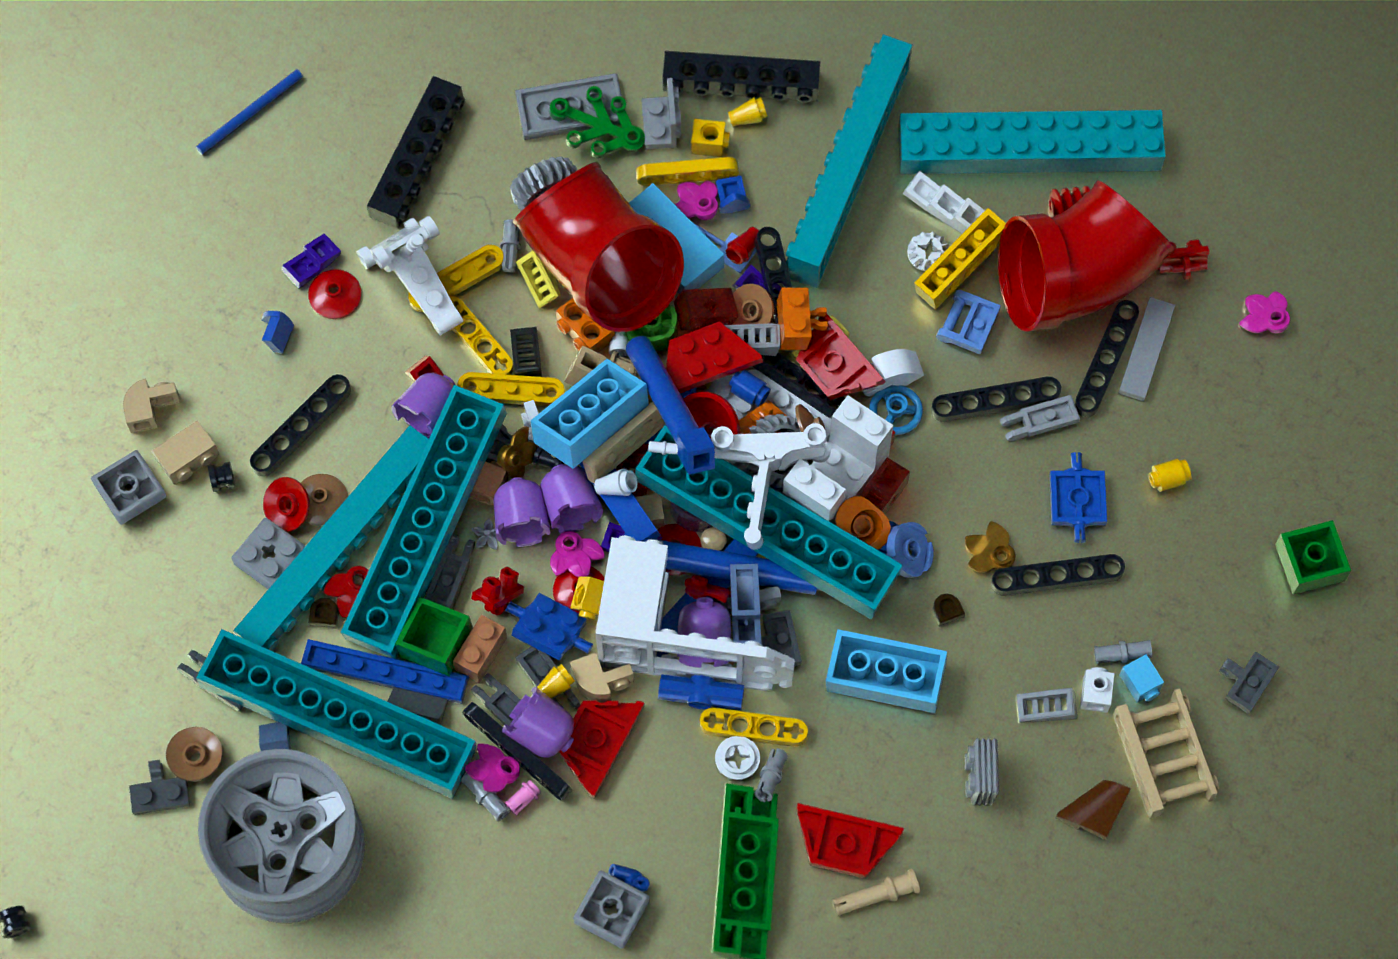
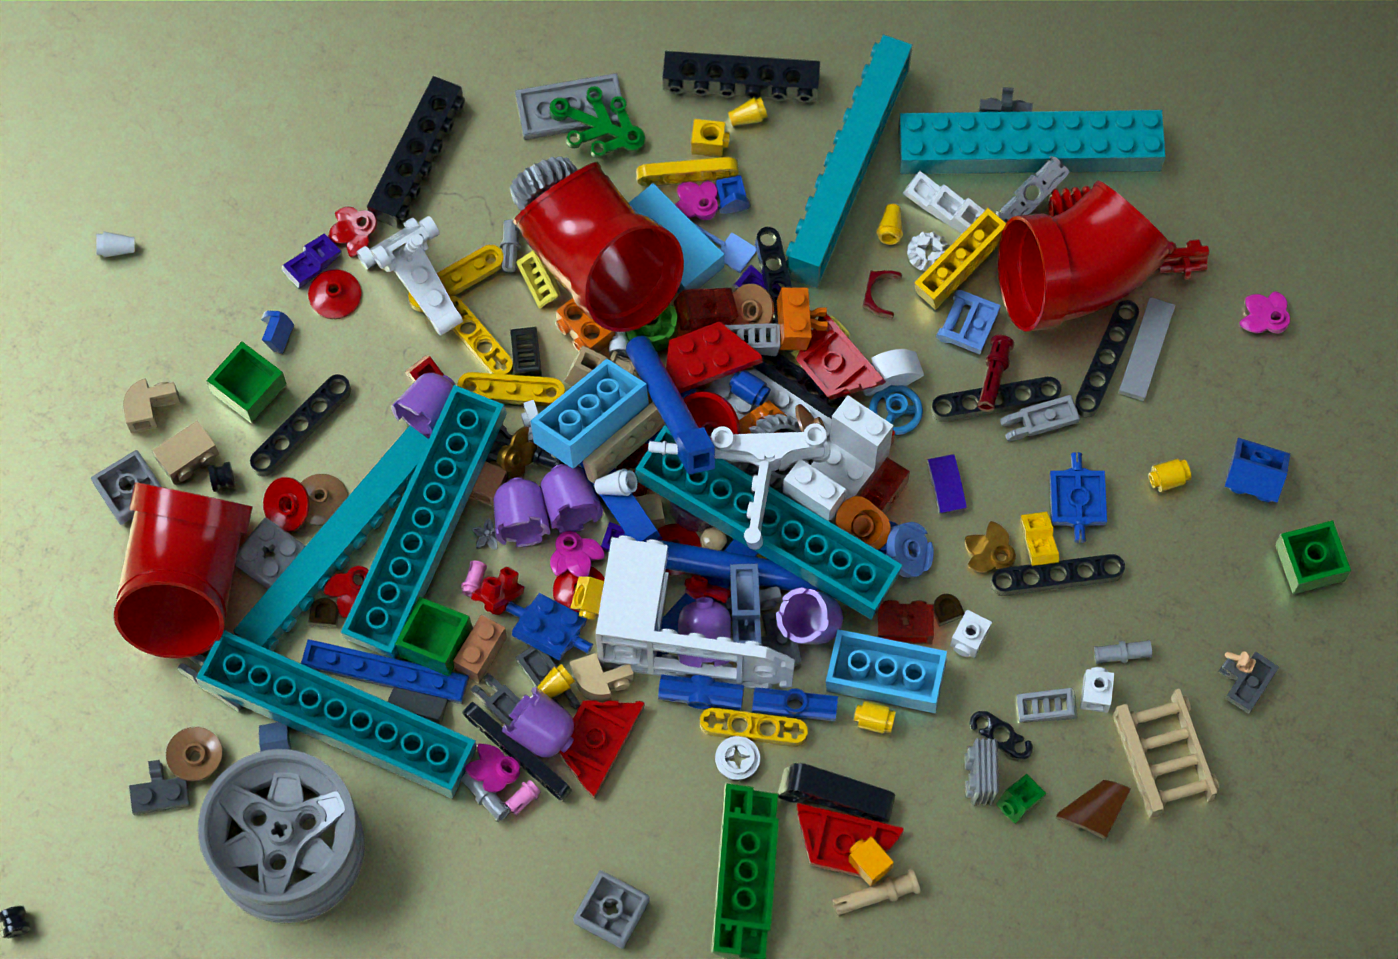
(113, 244): none -> white cone
(178, 570): none -> red cylinder
(246, 382): none -> green piece
(249, 111): blue piece -> none
(349, 229): none -> red plate
(450, 573): dark grey hinge -> none
(474, 577): none -> bright pink pin
(629, 876): blue arm -> none
(662, 119): light grey bracket -> none
(741, 247): red cone -> none
(771, 775): light grey pin -> none
(809, 616): none -> medium lavender cylinder
(813, 705): none -> blue piece
(829, 789): none -> black beam
(868, 302): none -> dark red cap
(870, 860): none -> light orange brick
(874, 717): none -> yellow brick
(890, 227): none -> yellow cone
(918, 615): none -> clear red brick
(946, 483): none -> dark purple slope
(970, 634): none -> white brick
(995, 723): none -> black piece
(996, 362): none -> dark red pin
(1006, 103): none -> dark grey plate
(1020, 798): none -> green bracket
(1039, 538): none -> yellow slope
(1046, 180): none -> light grey piece
(1142, 679): medium azure brick -> none
(1244, 662): none -> light nougat hand
(1257, 470): none -> blue slope

